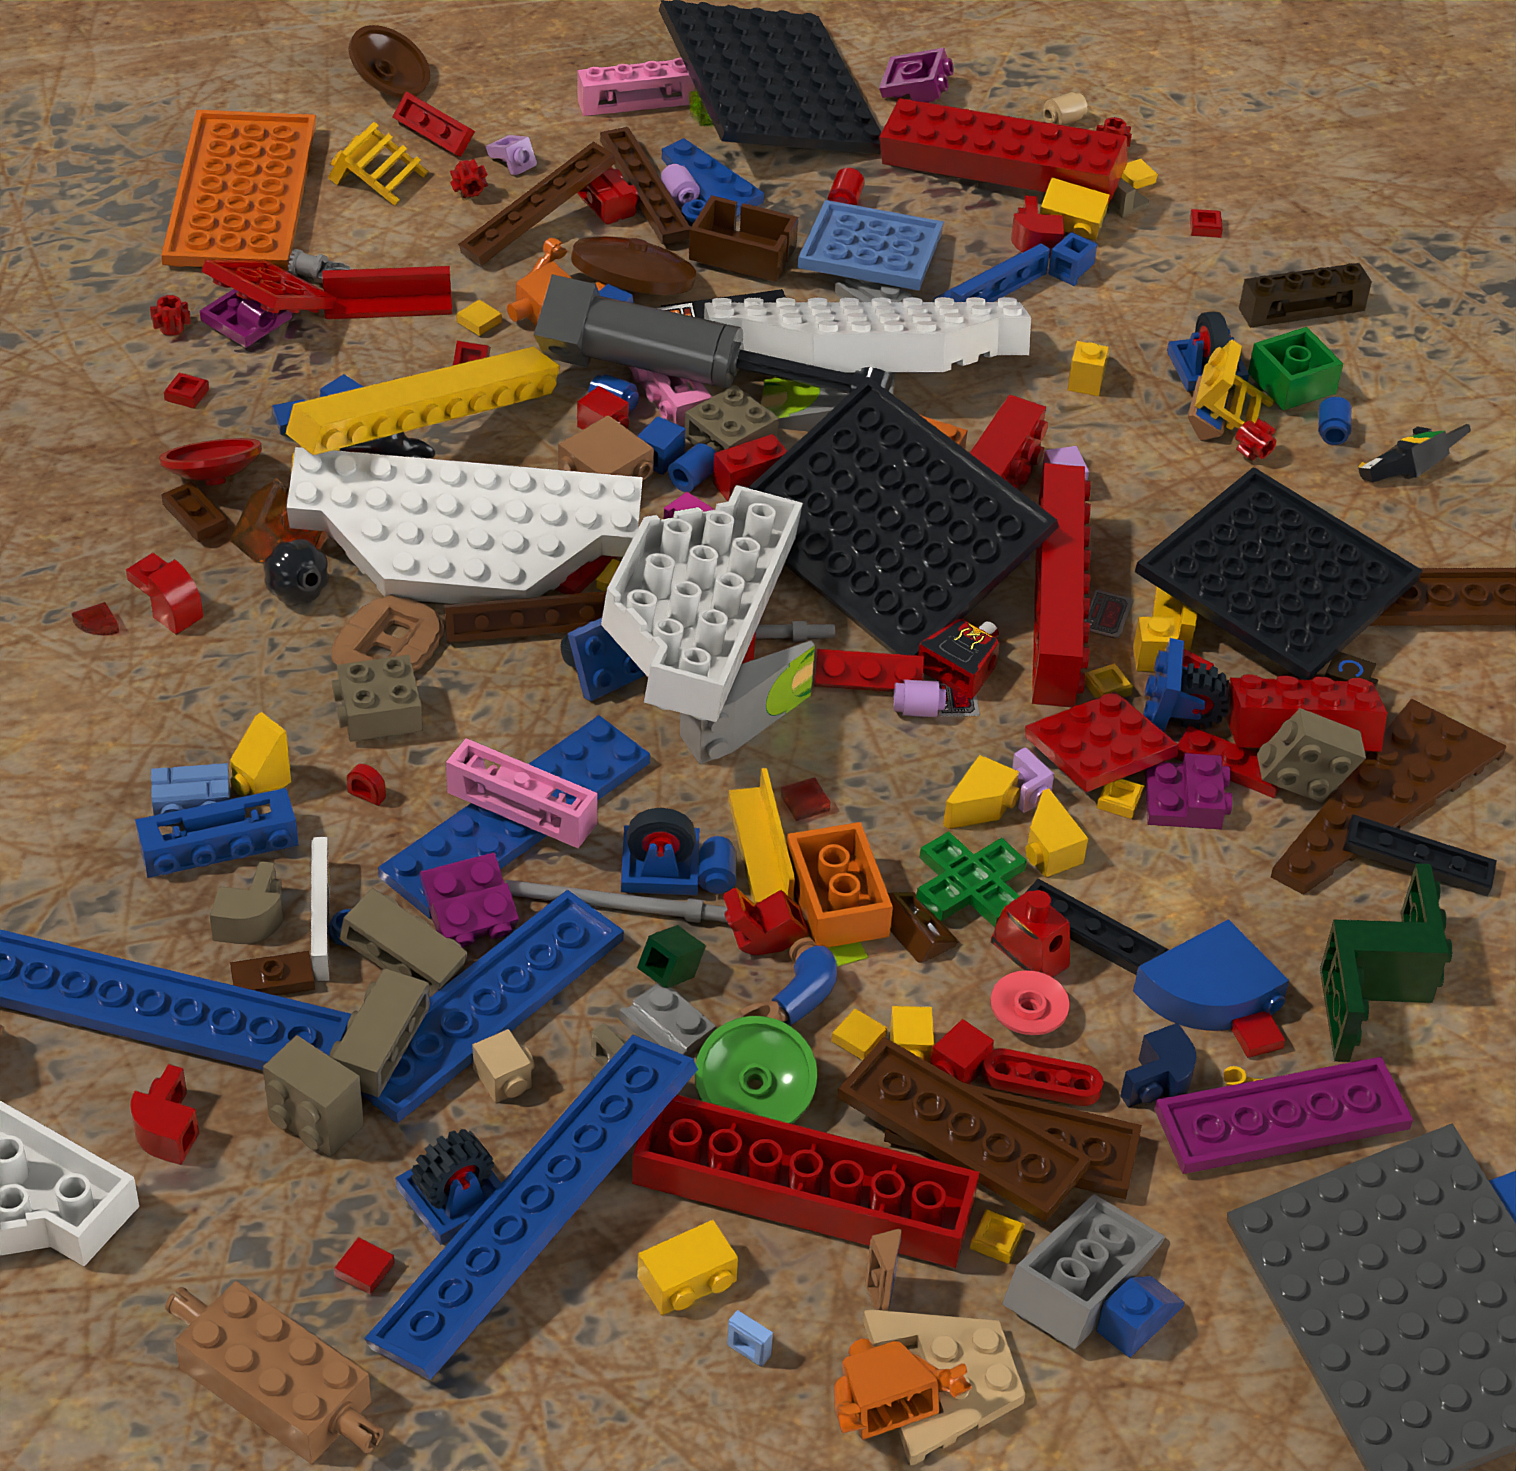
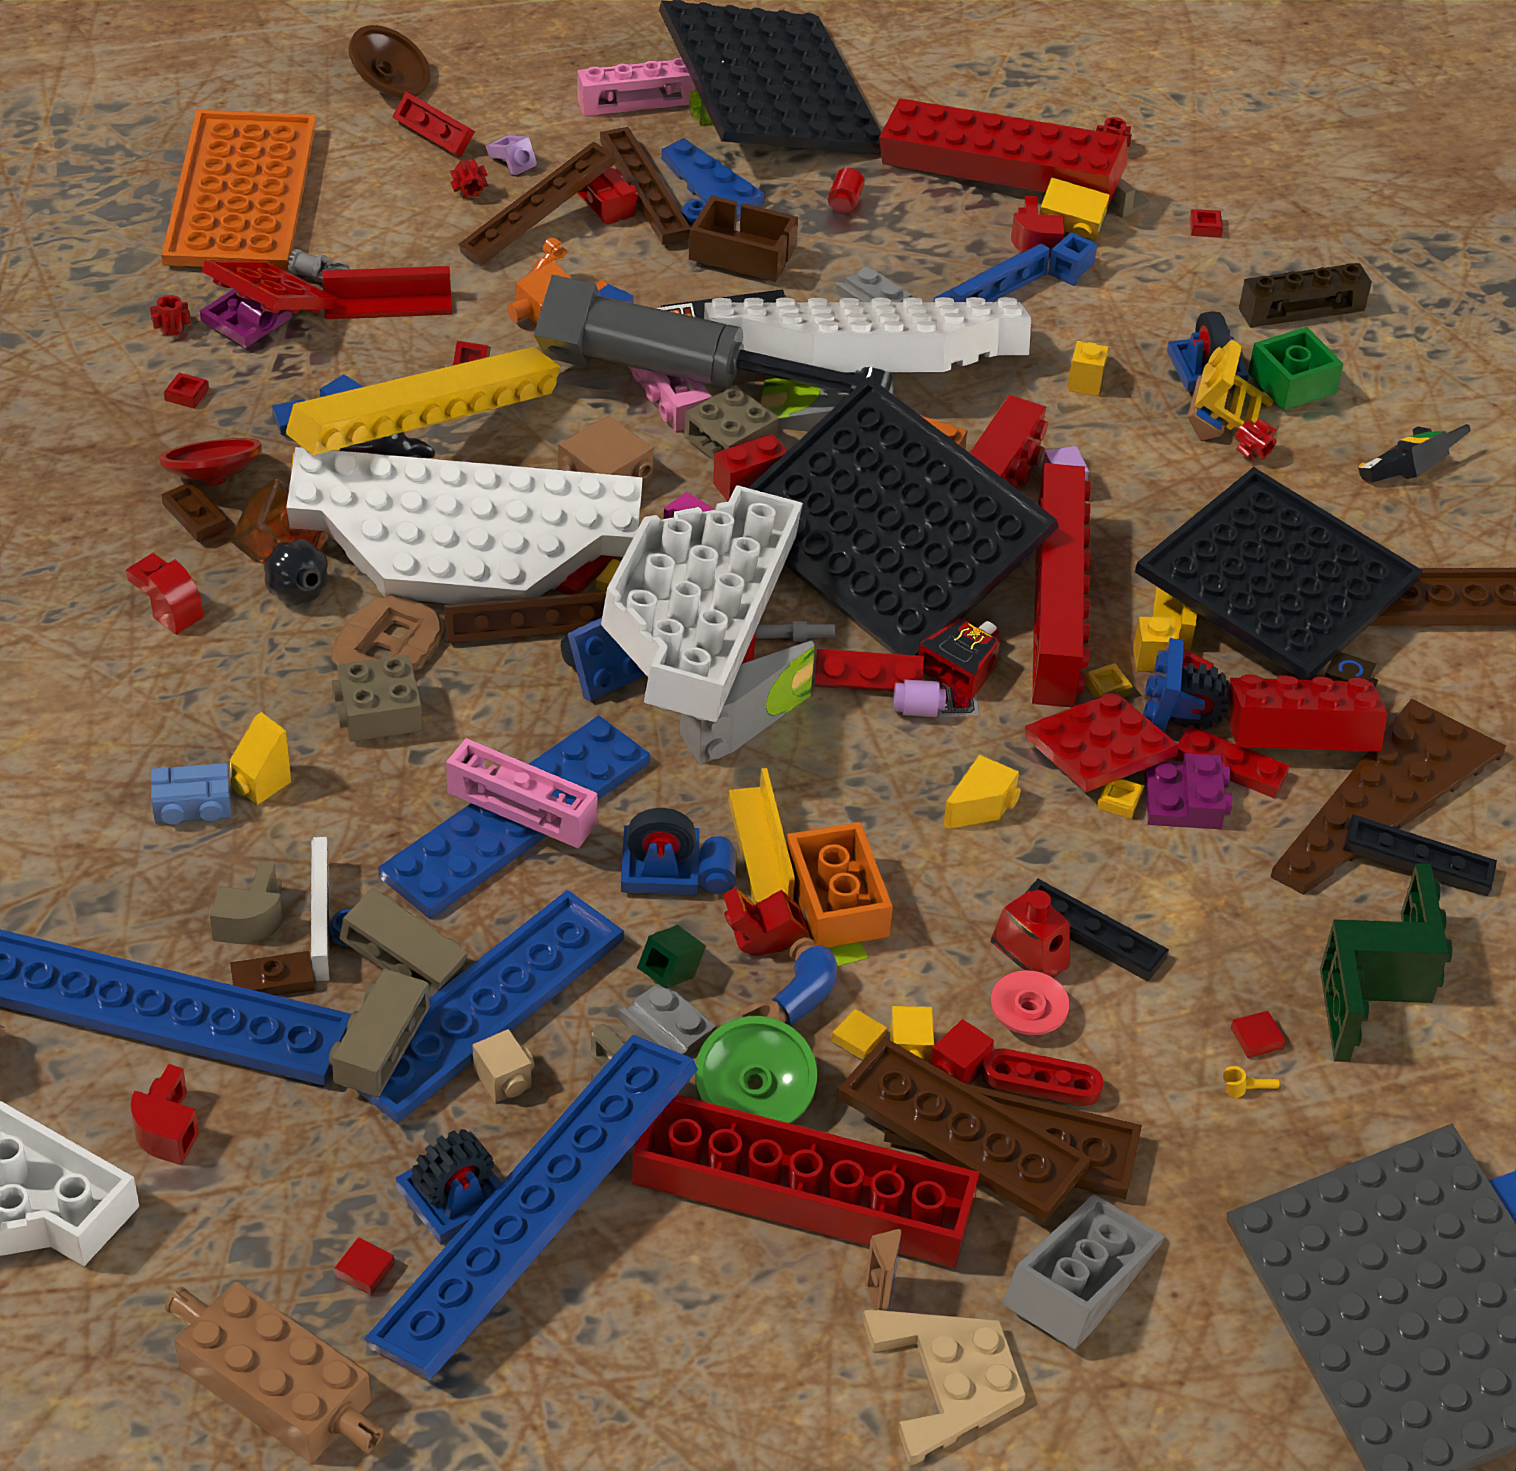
(96, 620): clear red tile -> none
(217, 833): blue brick -> none
(313, 1096): dark tan brick -> none
(363, 150): yellow plate -> none
(366, 784): red tile -> none
(469, 900): magenta plate -> none
(479, 317): yellow tile -> none
(600, 404): red brick -> none
(618, 387): blue brick -> none
(633, 265): reddish brown dish -> none
(667, 441): blue brick -> none
(680, 184): lavender brick -> none
(687, 1267): yellow brick -> none
(692, 467): blue brick -> none
(693, 910): light grey bar -> none
(749, 1338): light blue tile -> none
(805, 799): clear red tile -> none
(871, 245): medium blue plate -> none
(890, 1388): orange torso -> none
(917, 74): magenta plate -> none
(918, 928): reddish brown slope -> none
(969, 877): green plate -> none
(997, 1236): yellow tile -> none
(1032, 778): lavender bracket -> none
(1054, 838): yellow slope -> none
(1065, 108): tan brick -> none
(1108, 613): sticker -> none
(1137, 1313): blue slope -> none
(1139, 174): yellow tile -> none
(1166, 1067): dark blue brick -> none
(1211, 980): blue brick -> none
(1282, 1115): magenta plate -> none
(1311, 755): dark tan brick -> none
(1335, 420): blue brick -> none

